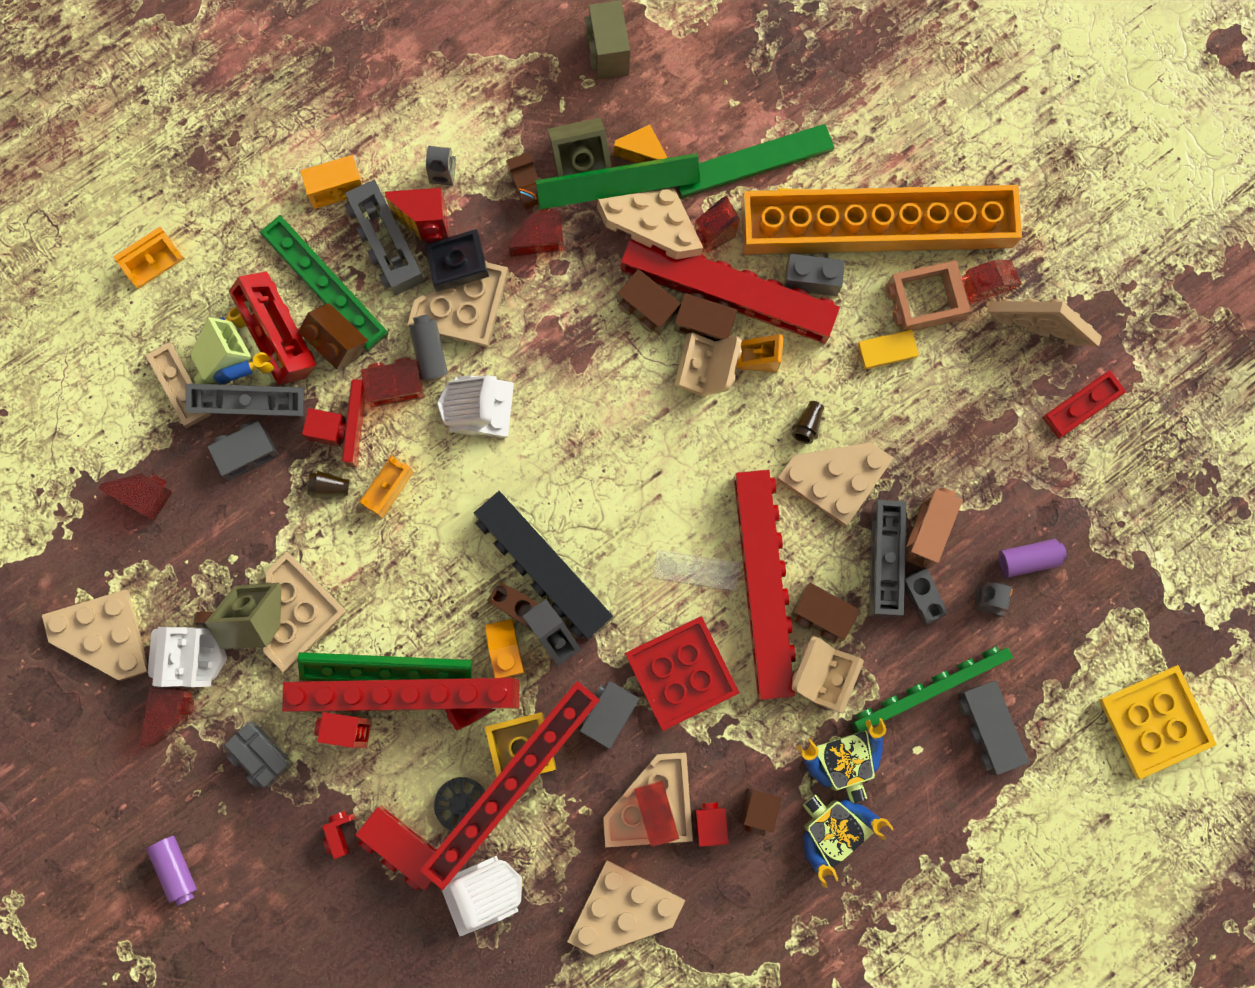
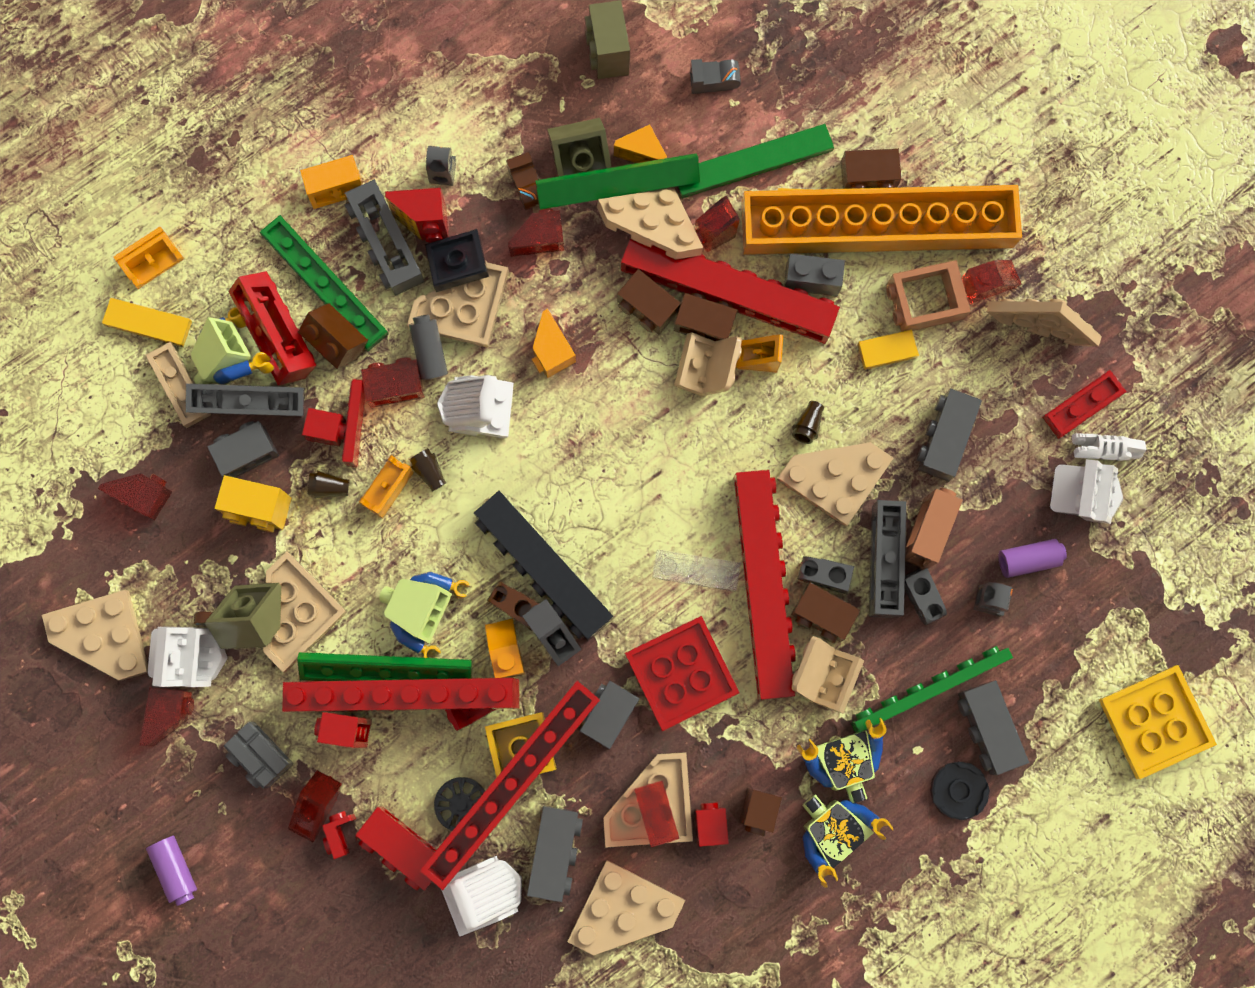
(147, 322): none -> yellow tile
(254, 503): none -> yellow brick
(314, 805): none -> clear red slope
(418, 607): none -> yellowish green torso
(428, 469): none -> dark brown cone
(551, 348): none -> light orange slope
(554, 854): none -> dark grey brick
(714, 76): none -> dark grey leg
(826, 574): none -> dark grey leg
(871, 169): none -> reddish brown brick
(948, 434): none -> dark grey brick
(959, 790): none -> black tile
(1087, 491): none -> white piece
(1107, 447): none -> white hinge

